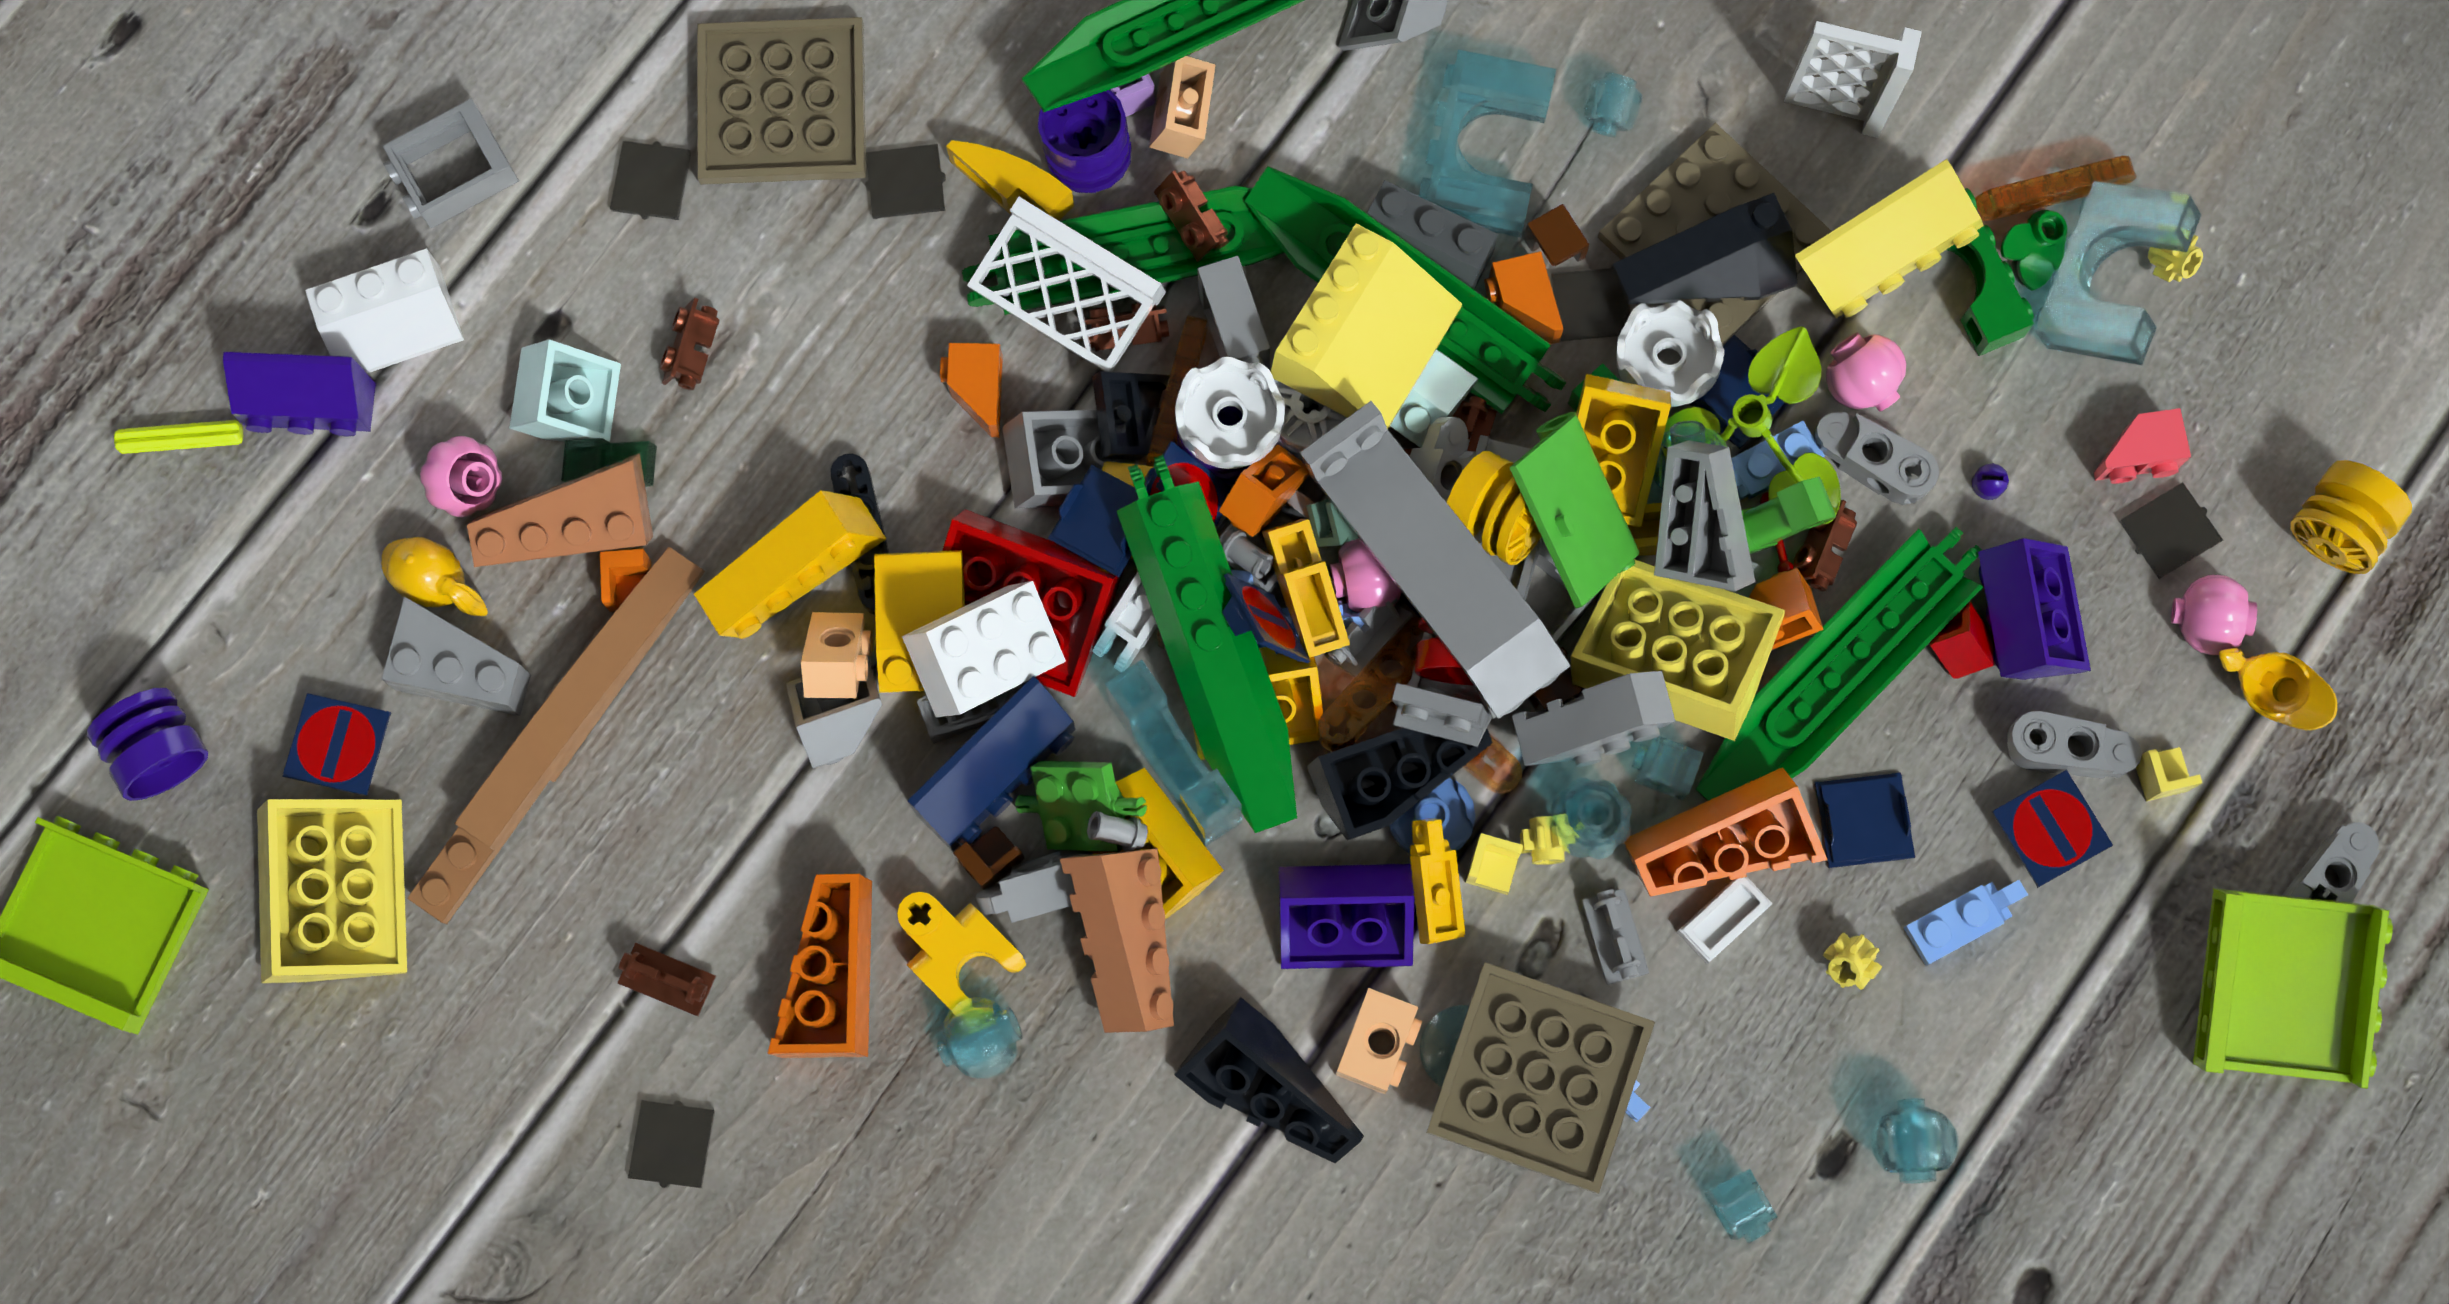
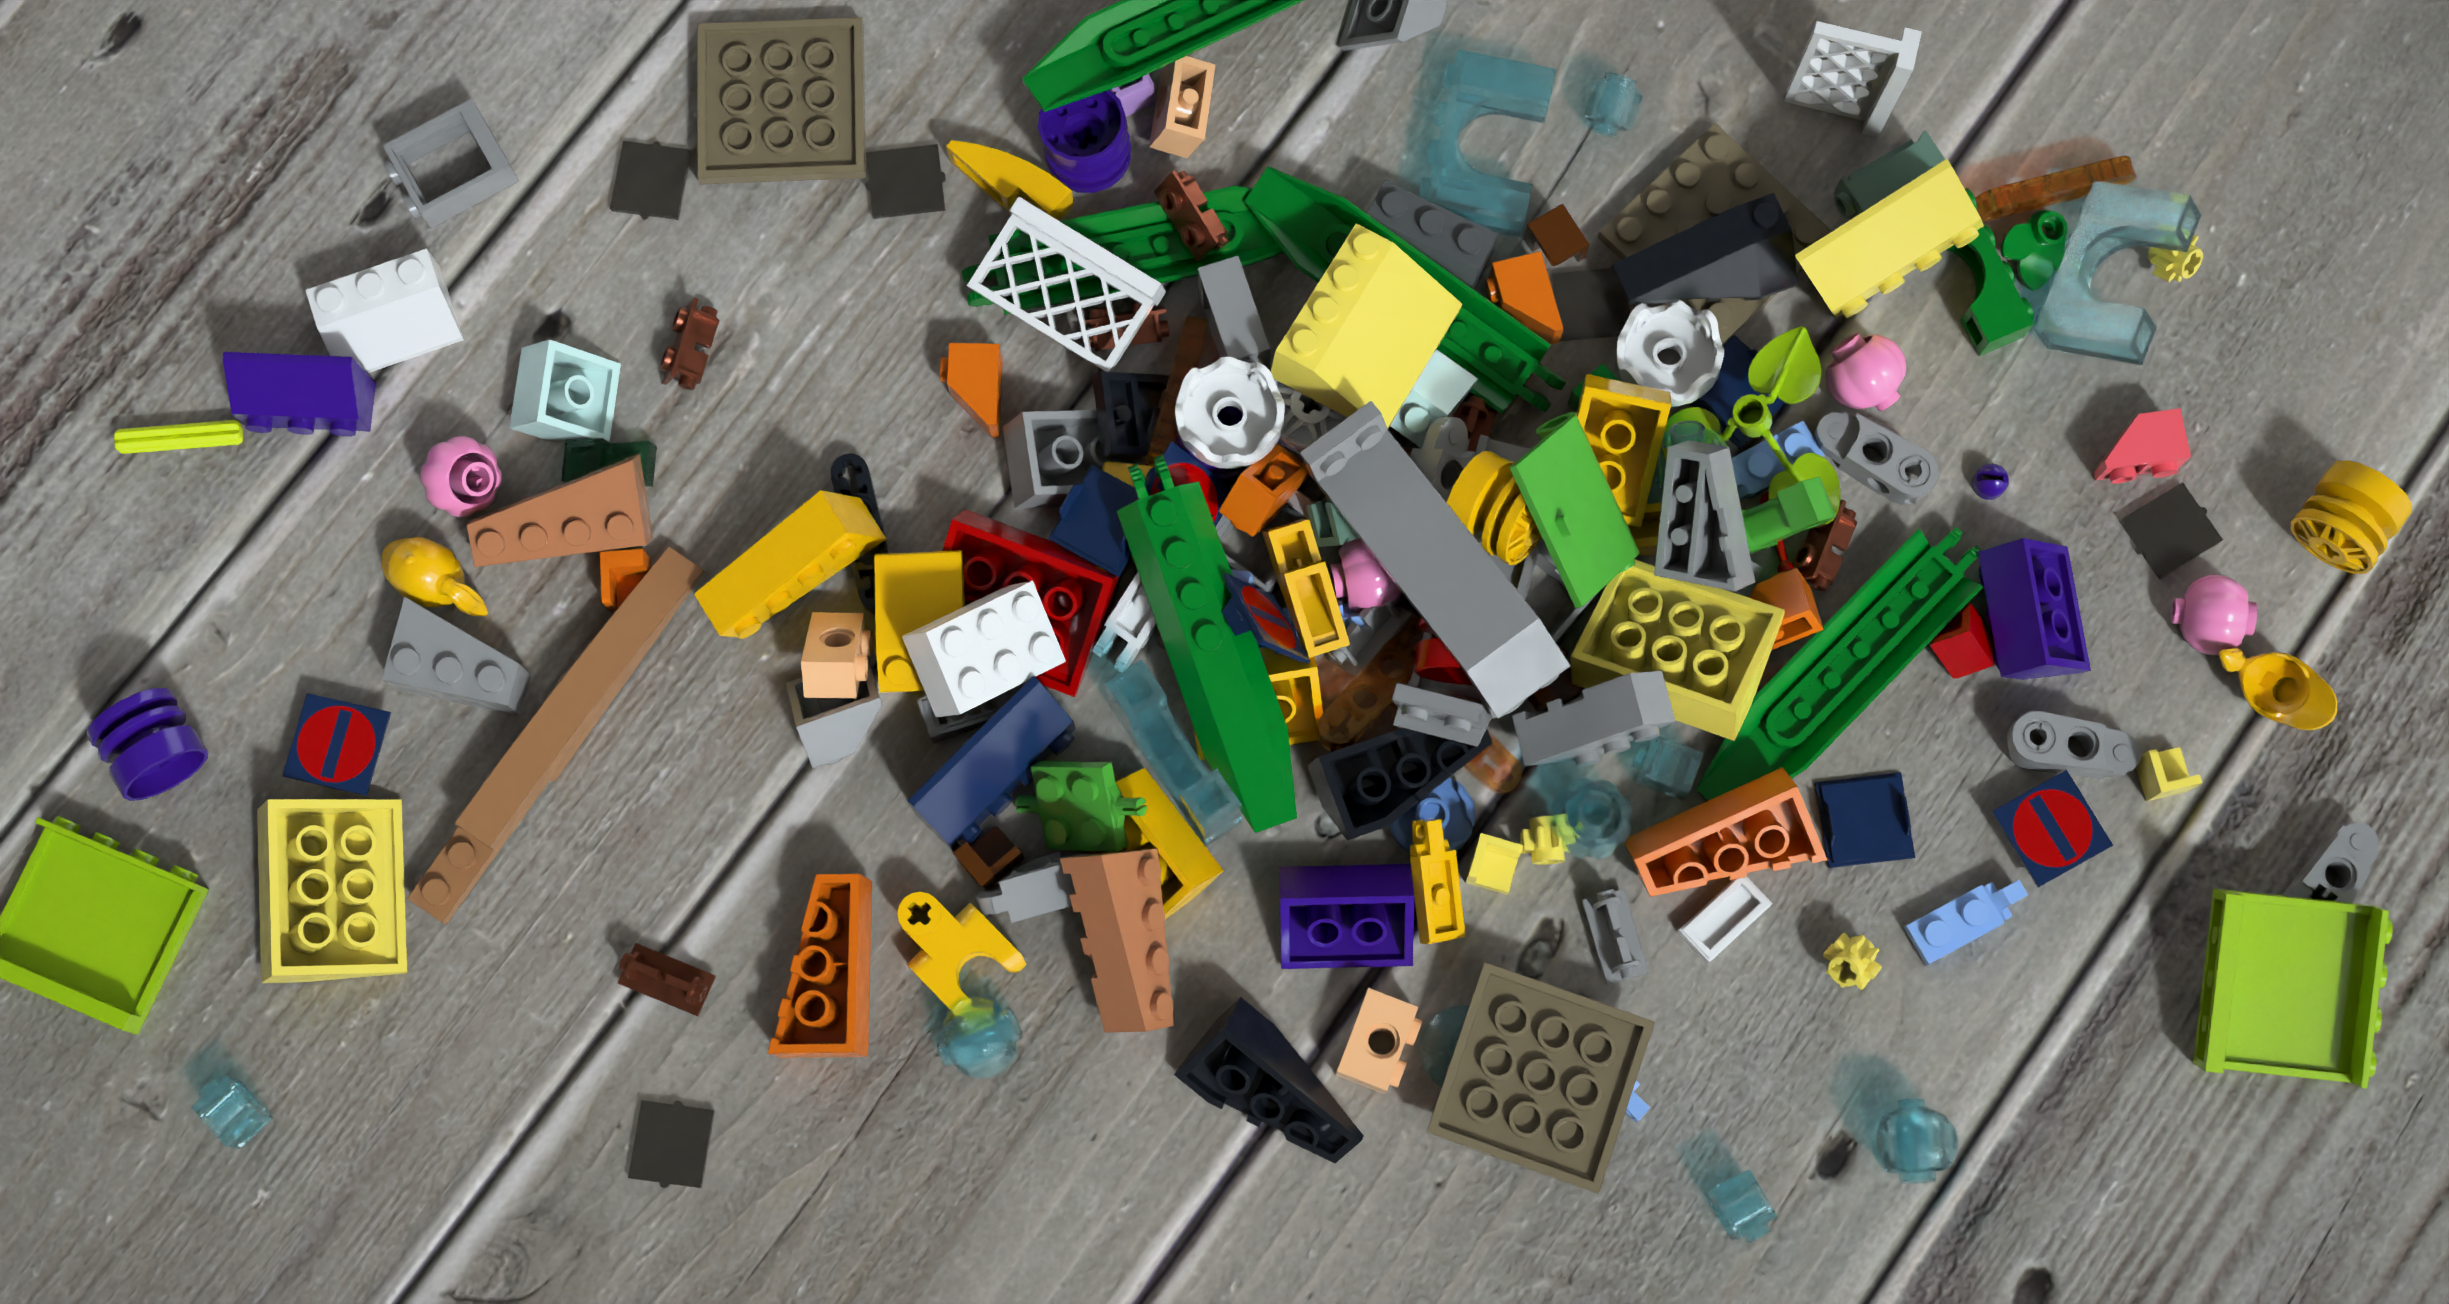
(231, 1111): none -> clear light blue brick
(1128, 833): light grey pin -> none
(1246, 553): light grey pin -> none
(1886, 175): none -> sand green window

